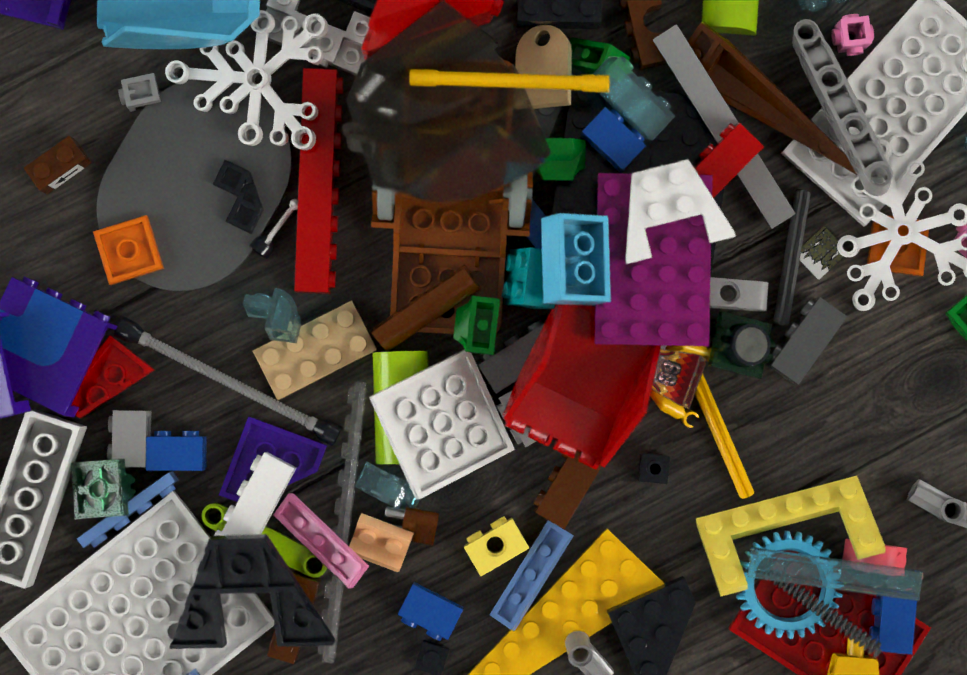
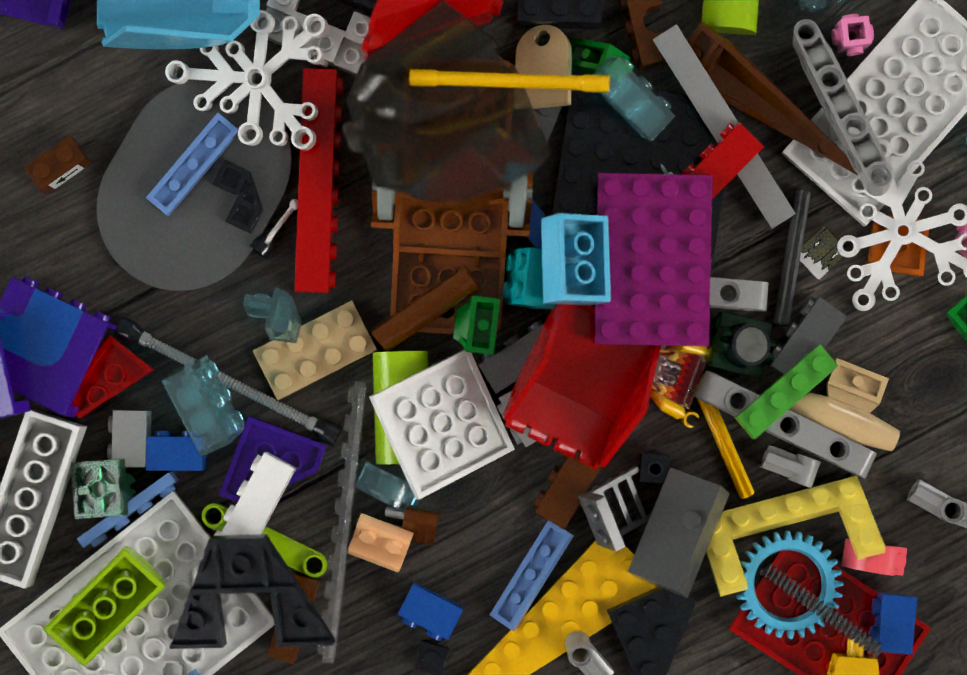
(105, 605): none -> lime brick
(128, 250): orange tile -> none
(139, 91): light grey bracket -> none
(193, 164): none -> medium blue plate
(204, 405): none -> clear light blue brick
(321, 540): bright pink tile -> none
(487, 560): light yellow brick -> none
(565, 159): green slope -> none
(601, 517): none -> dark grey plate
(613, 139): blue brick -> none
(668, 196): white wing -> none
(678, 532): none -> dark grey brick
(786, 391): none -> bright green plate
(795, 467): none -> light grey piece
(802, 432): none -> light grey beam
(834, 573): clear light blue plate -> none
(848, 406): none -> tan plate

